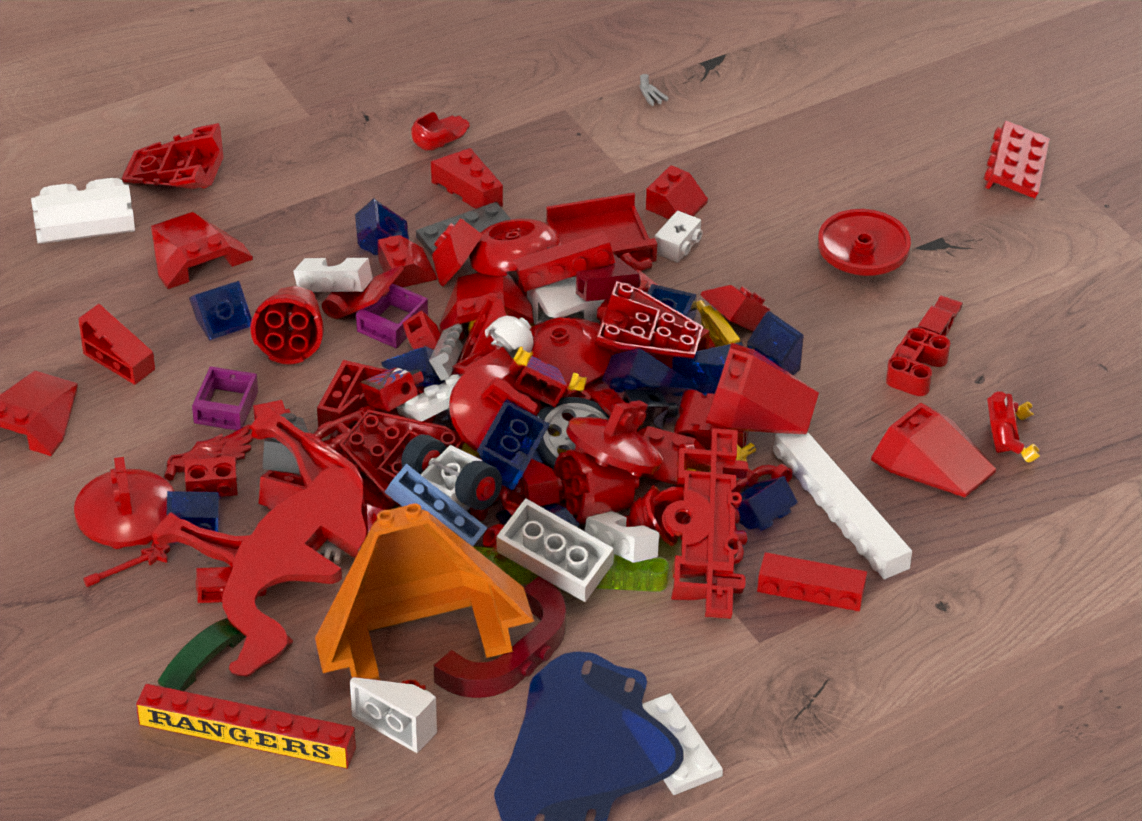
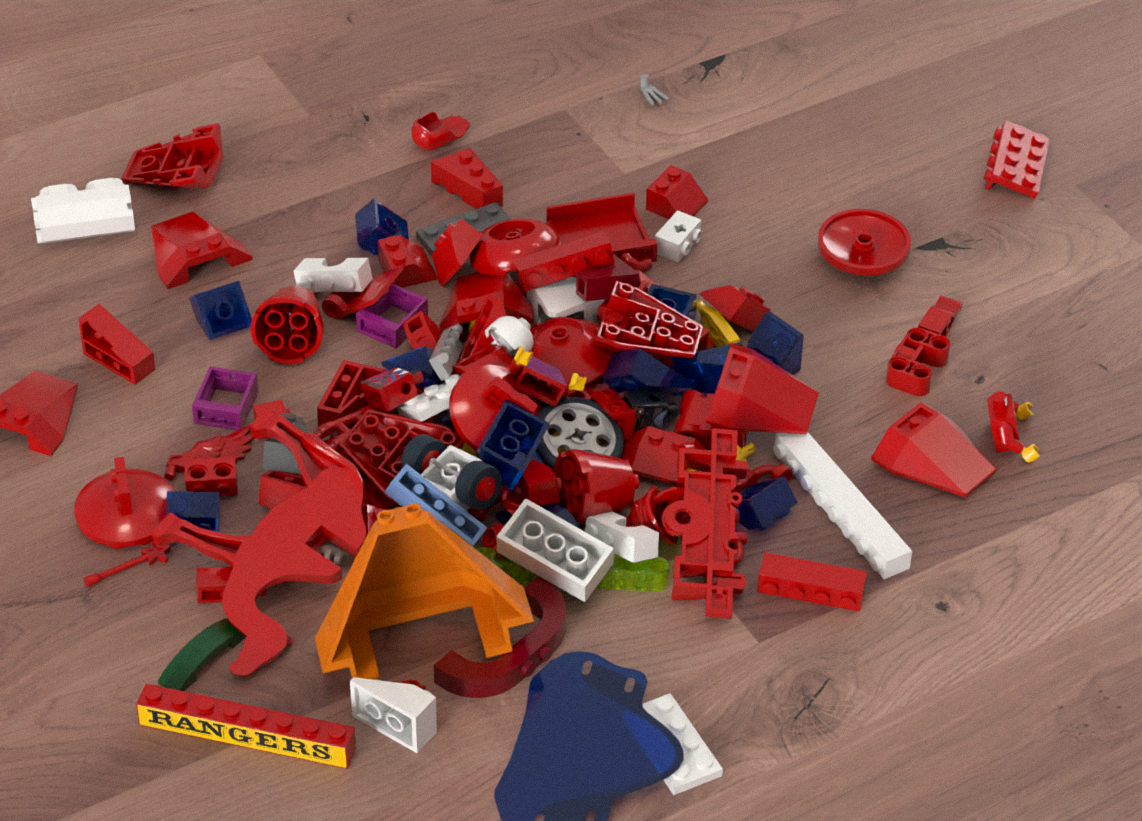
(616, 439): red bracket -> none

